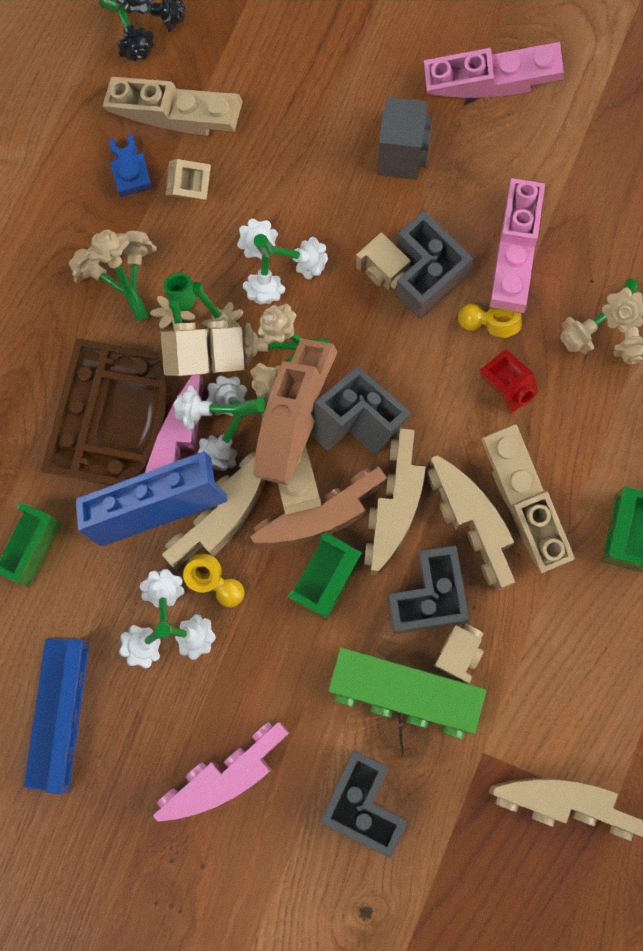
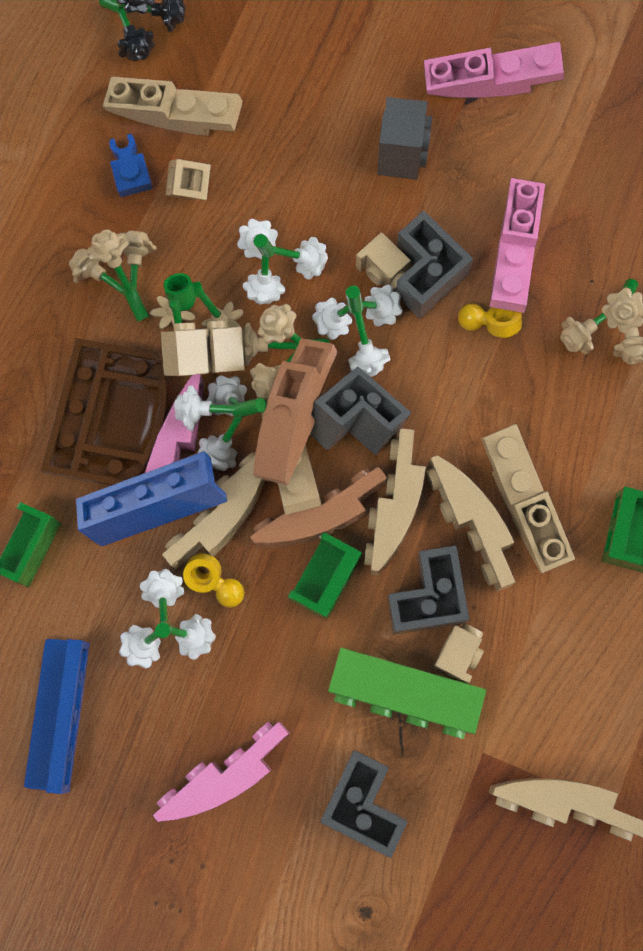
(380, 306): none -> white plant
(510, 380): red bracket -> none

